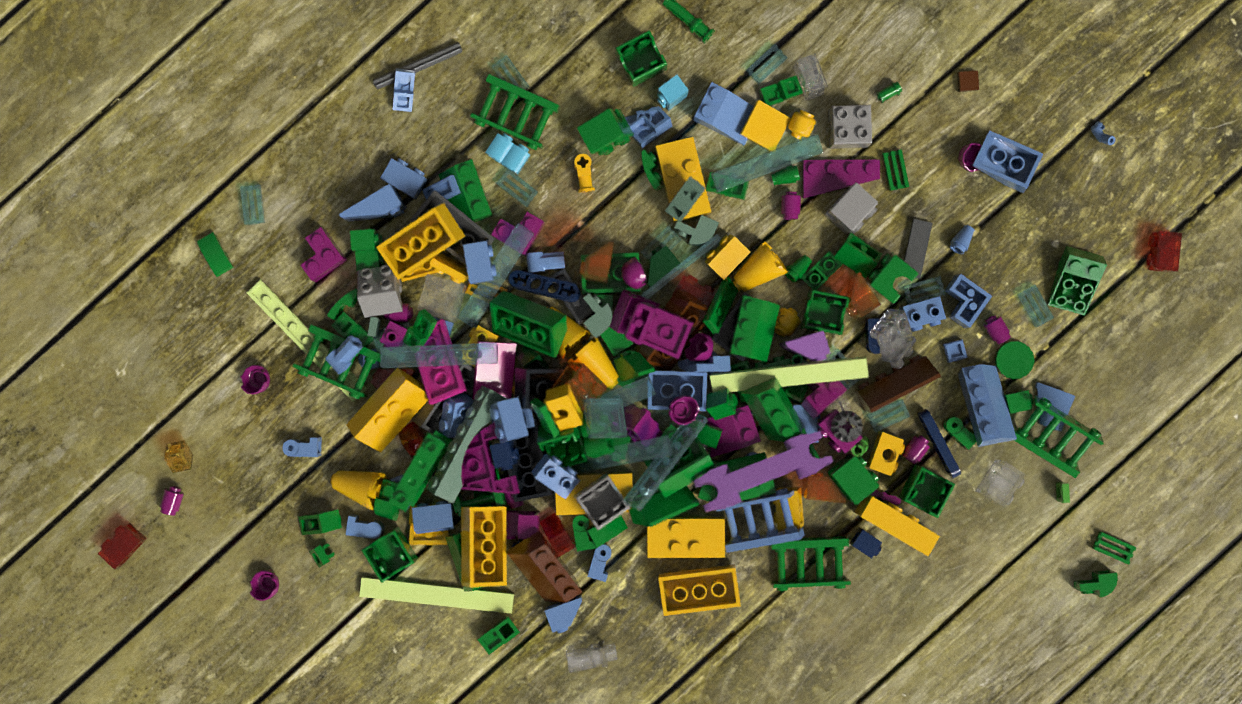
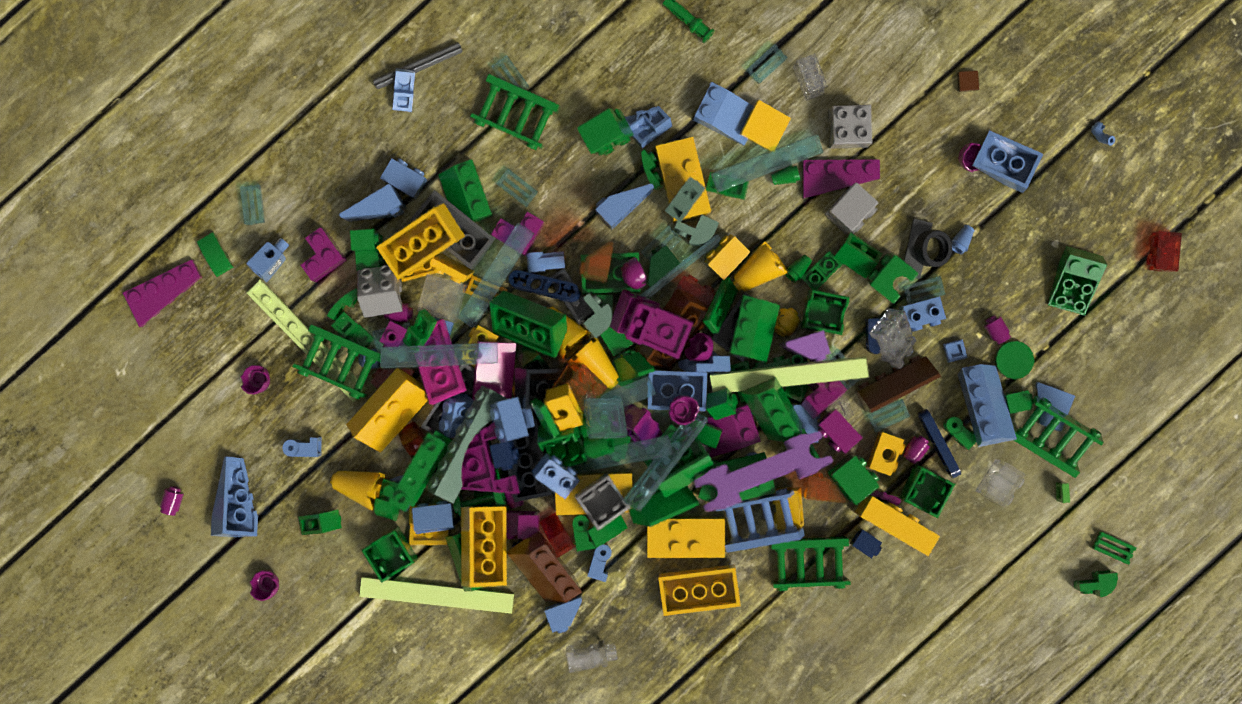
(121, 546): clear red brick -> none
(155, 294): none -> magenta wing
(178, 456): clear yellow brick -> none
(233, 505): none -> medium blue wedge
(265, 266): none -> medium blue torso
(320, 556): green tile -> none
(340, 358): medium blue piece -> none
(363, 528): medium blue leg -> none
(374, 327): sand green tile -> none
(446, 187): medium blue tile -> none
(478, 262): medium blue brick -> none
(498, 635): green brick -> none
(508, 153): medium azure brick -> none
(584, 174): yellow connector -> none
(618, 206): none -> medium blue slope
(640, 58): green piece -> none
(672, 93): medium azure brick -> none
(781, 91): green slope -> none
(790, 205): magenta brick -> none
(801, 124): yellow head -> none
(840, 419): dark grey gear -> none
(861, 297): clear orange slope -> none
(861, 447): bright green pin -> none
(889, 92): green pin -> none
(902, 167): green tile -> none
(945, 248): none -> black tyre
(971, 300): medium blue brick -> none
(1028, 308): clear light blue tile -> none

